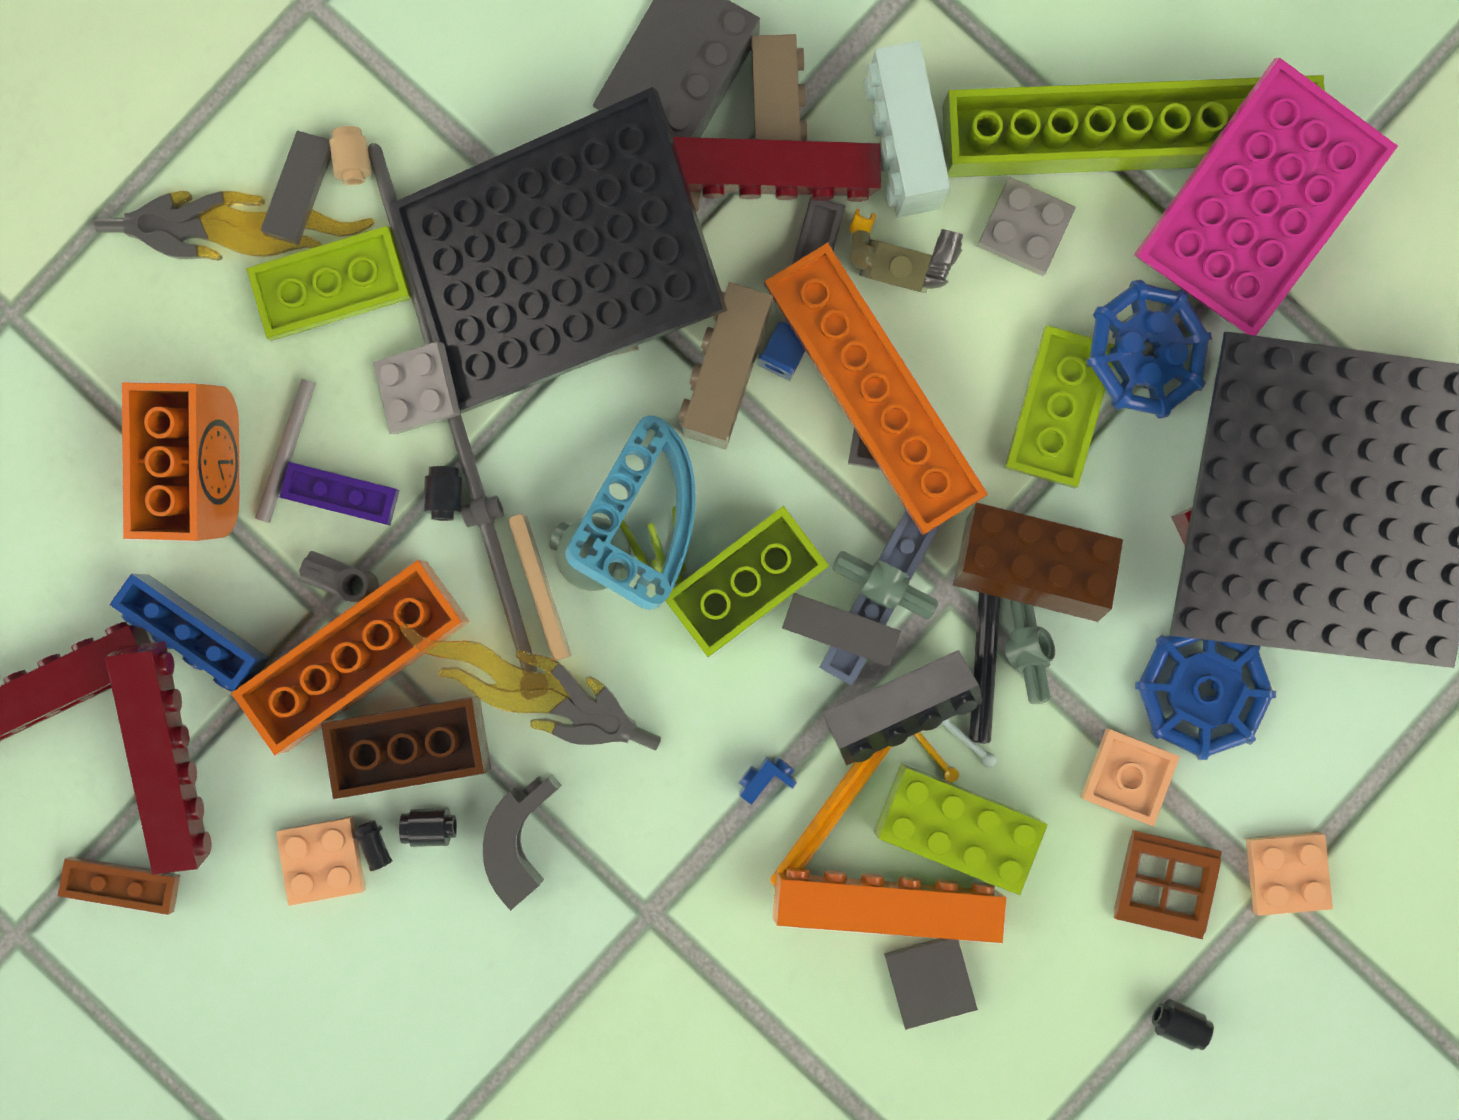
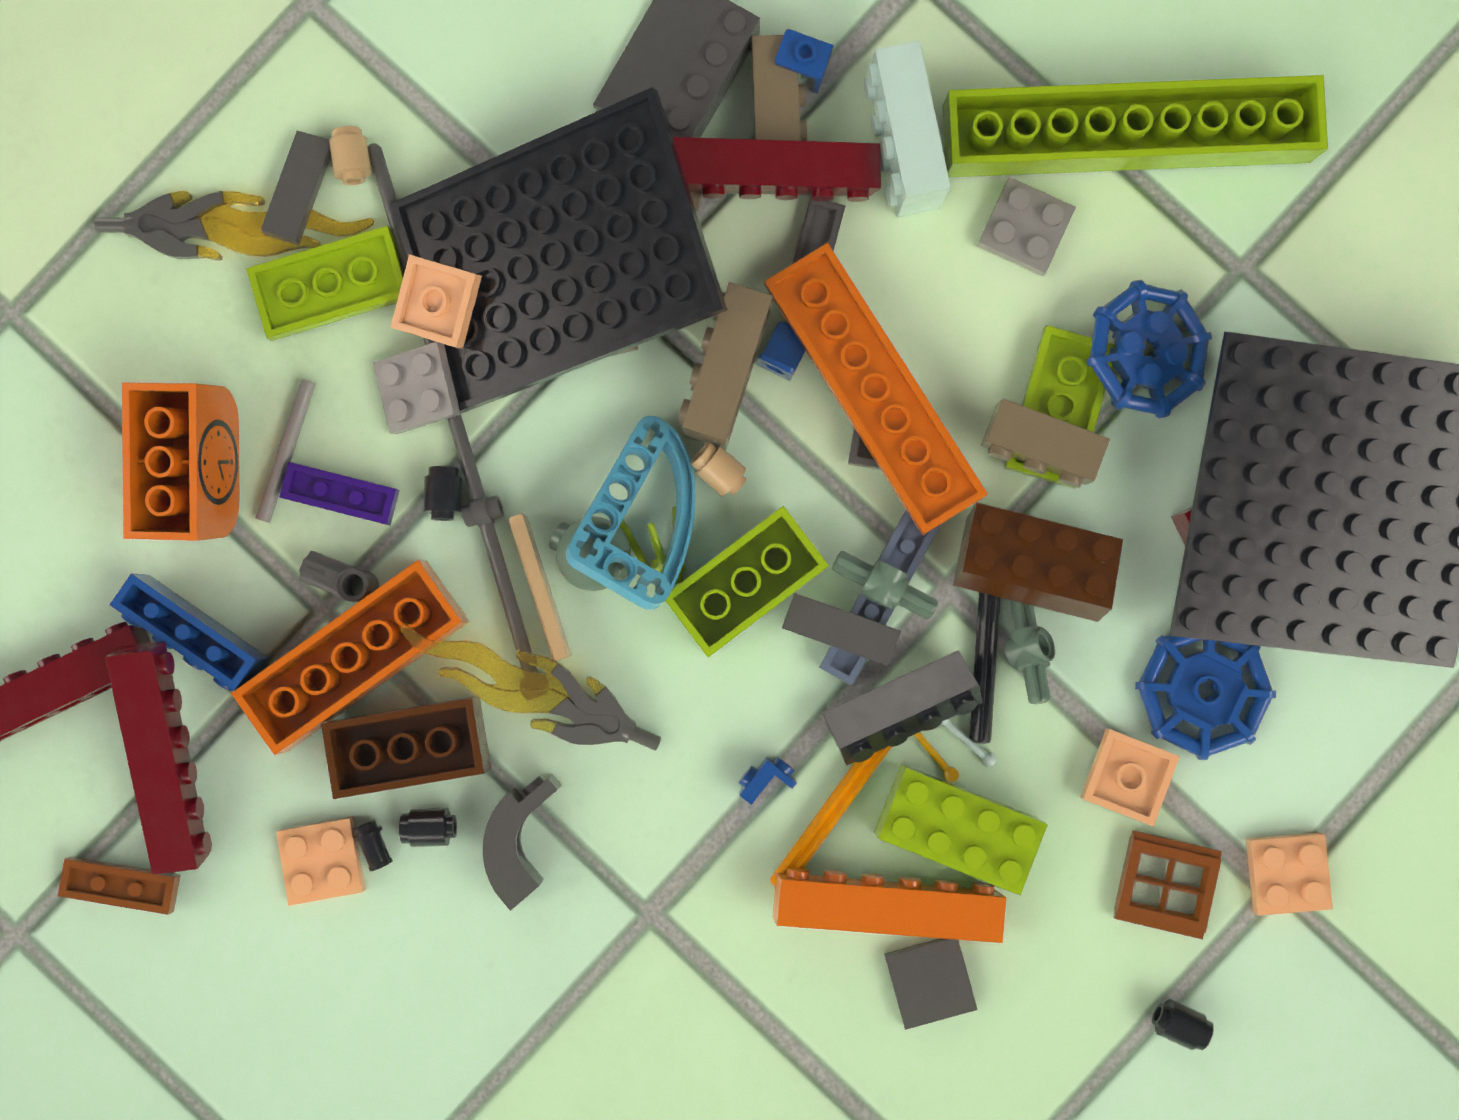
(436, 301): none -> light nougat plate
(719, 469): none -> tan brick
(804, 56): none -> blue bracket
(902, 265): olive torso -> none
(1044, 443): none -> dark tan brick
(1265, 198): dark pink plate -> none

